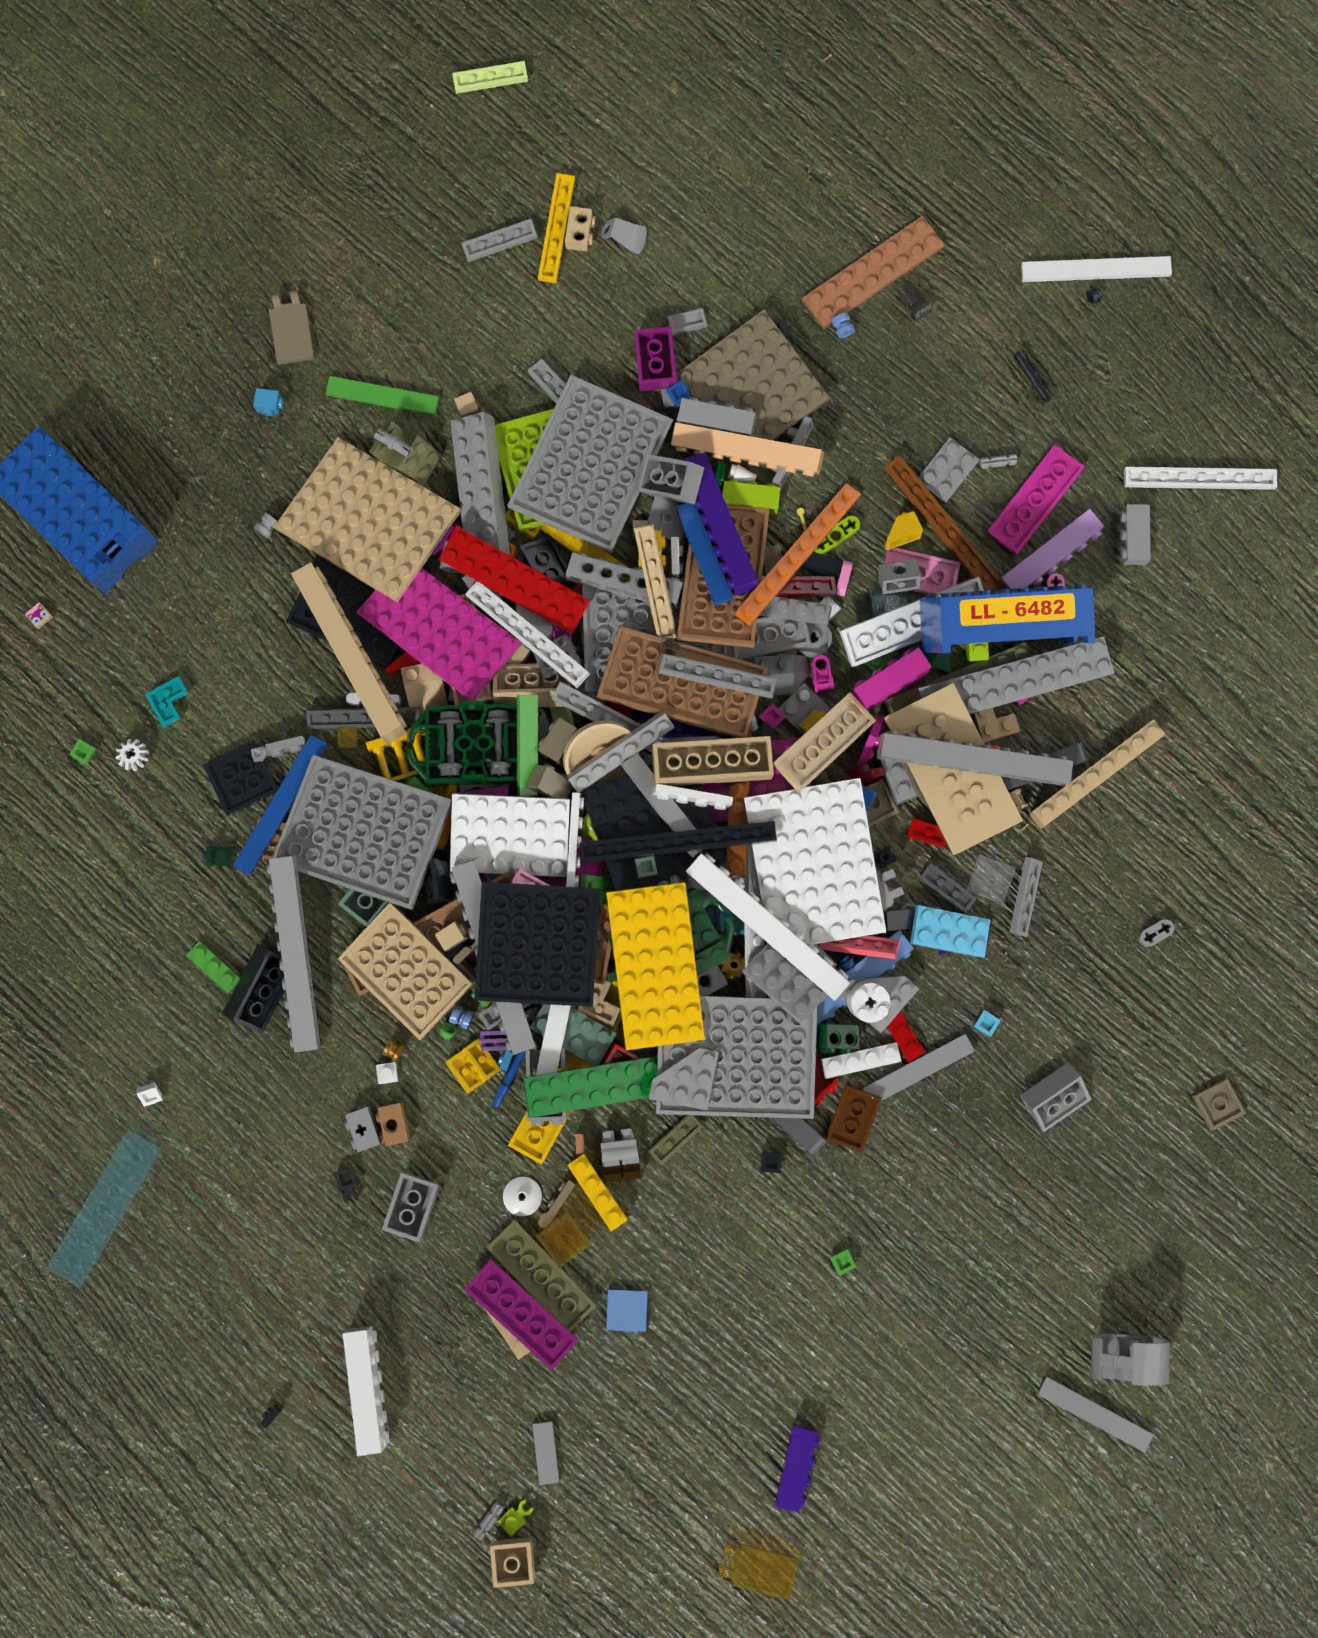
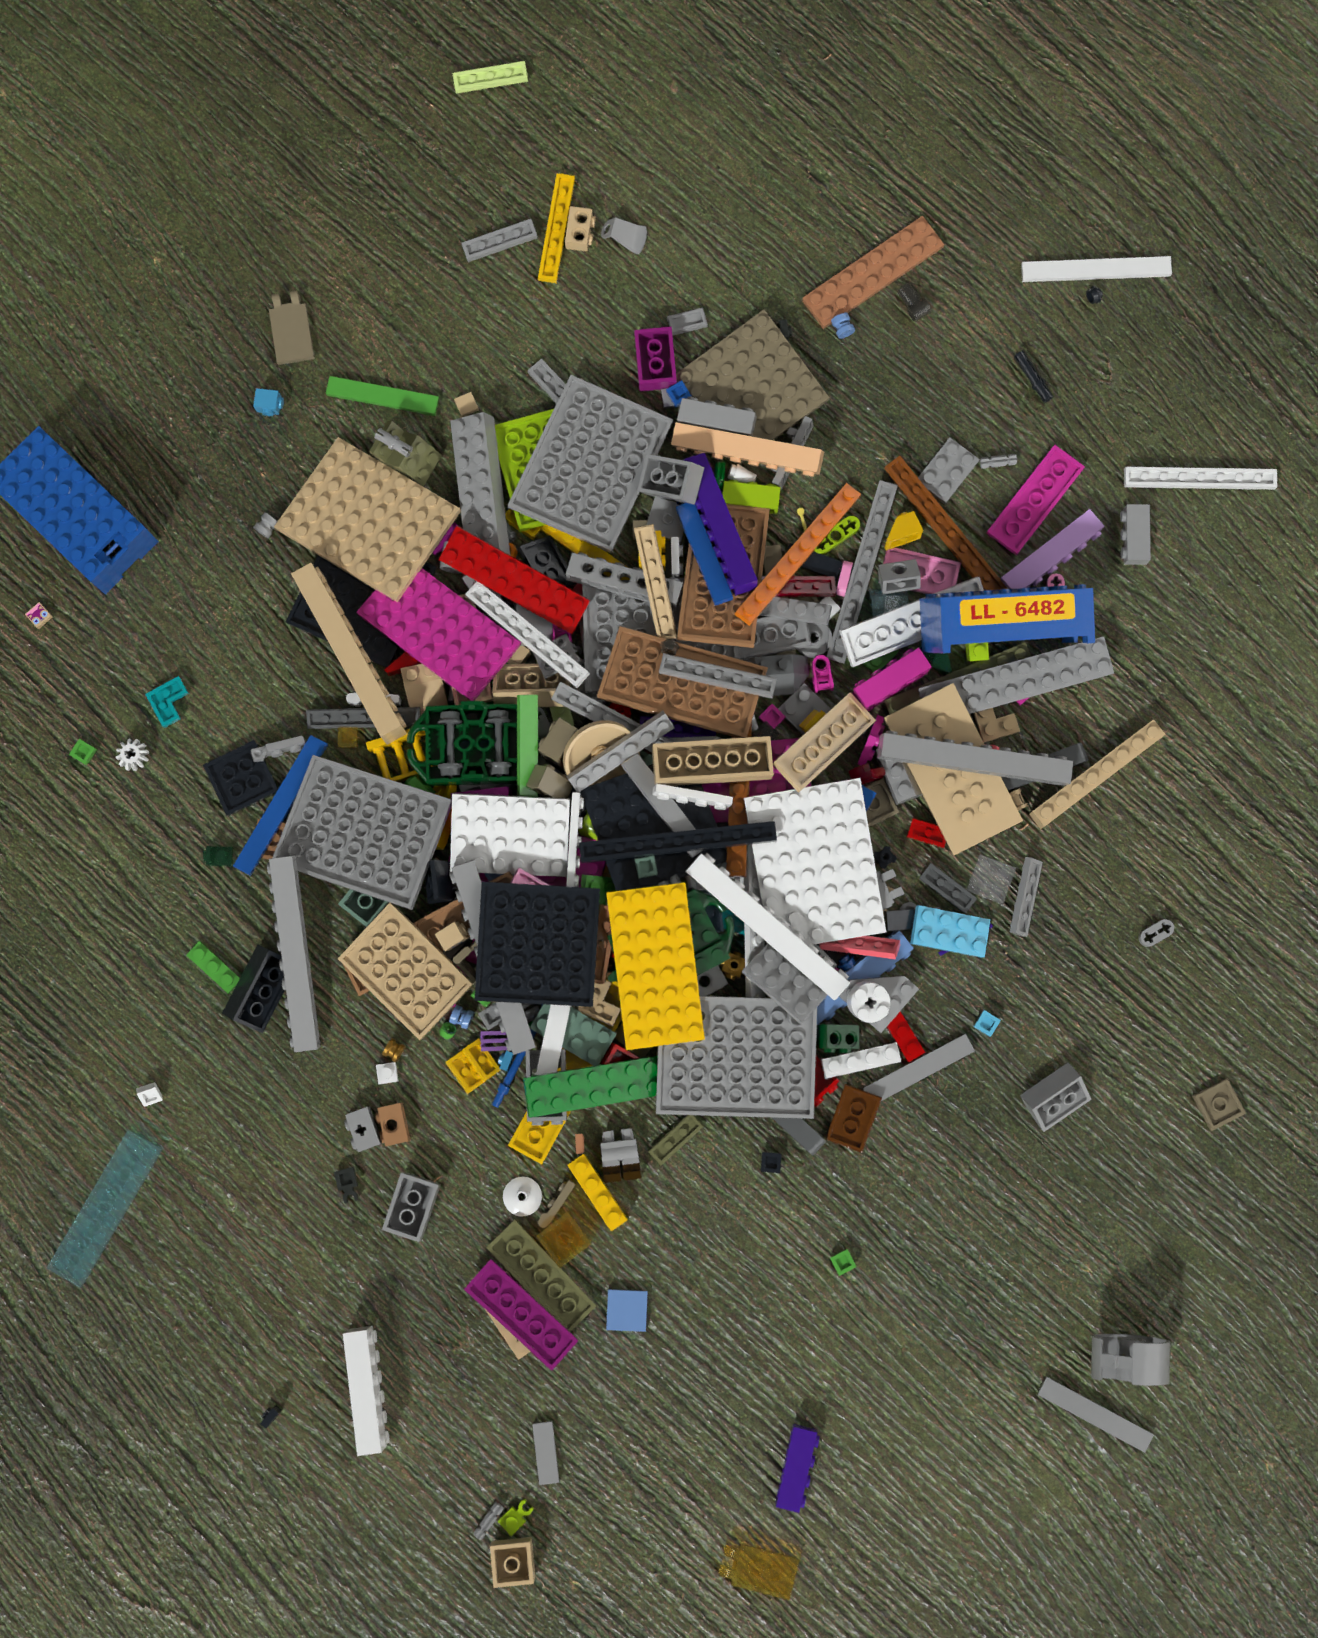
(687, 1080): light grey plate -> none
(862, 567): none -> light grey plate

